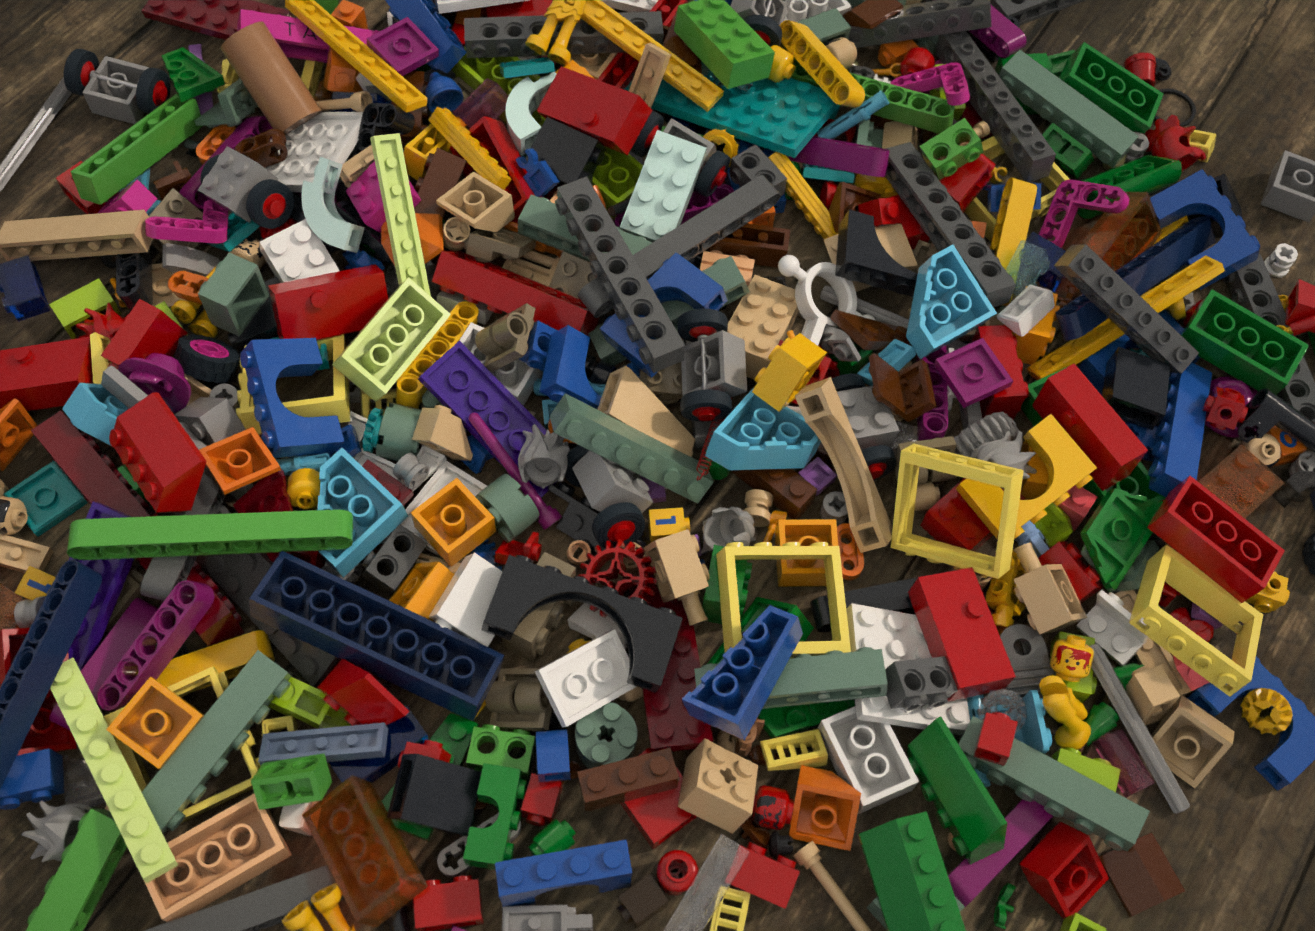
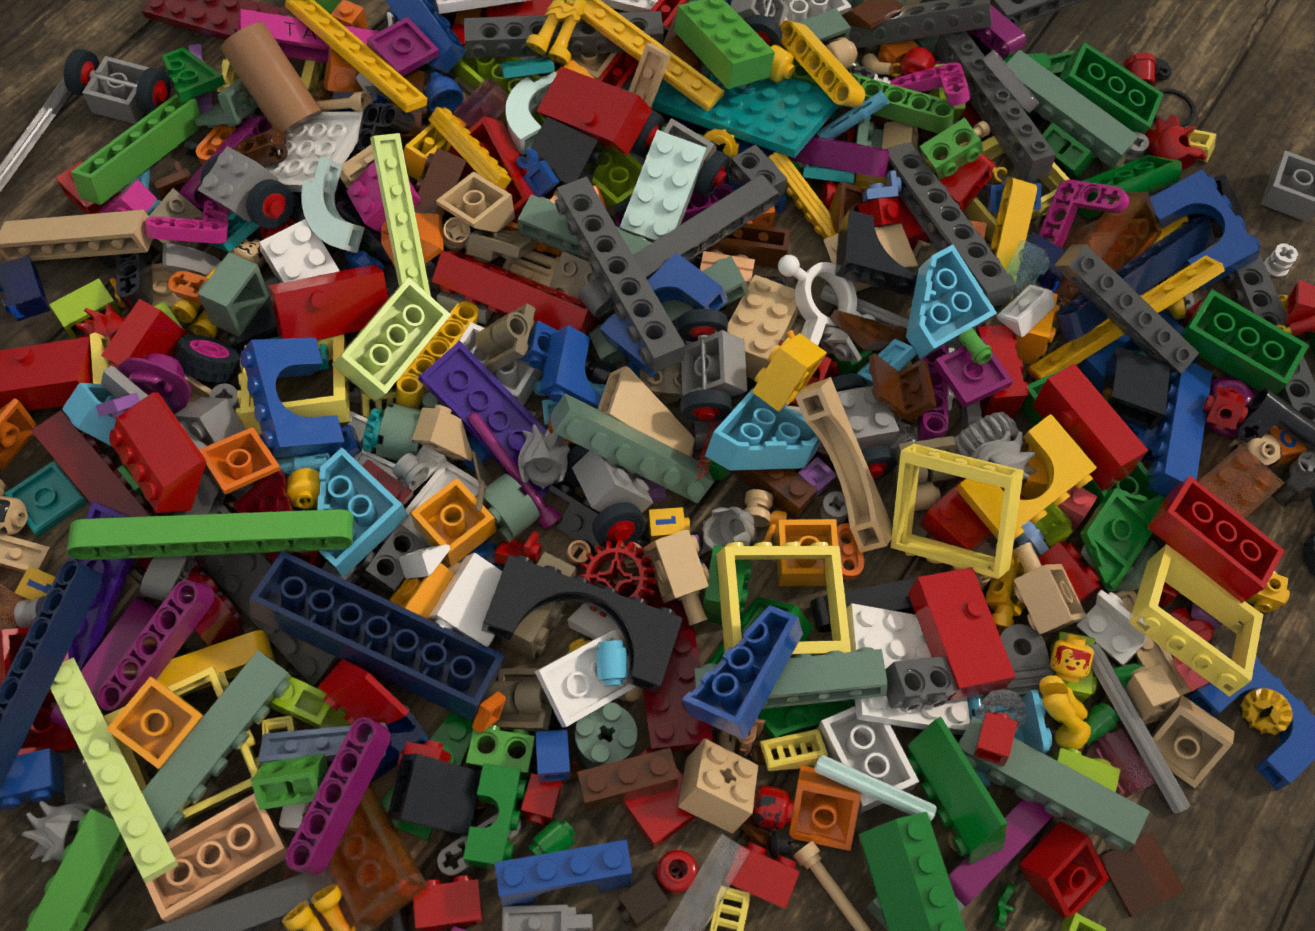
(118, 405): none -> medium lavender plate
(326, 807): none -> magenta beam
(423, 561): none -> white slope
(483, 478): none -> dark tan piece
(489, 712): none -> orange tile
(611, 662): none -> medium azure brick
(873, 787): none -> light aqua axle
(880, 191): none -> medium blue bracket
(881, 68): none -> tan arm
(978, 349): none -> bright green pin
(1011, 81): none -> light grey beam

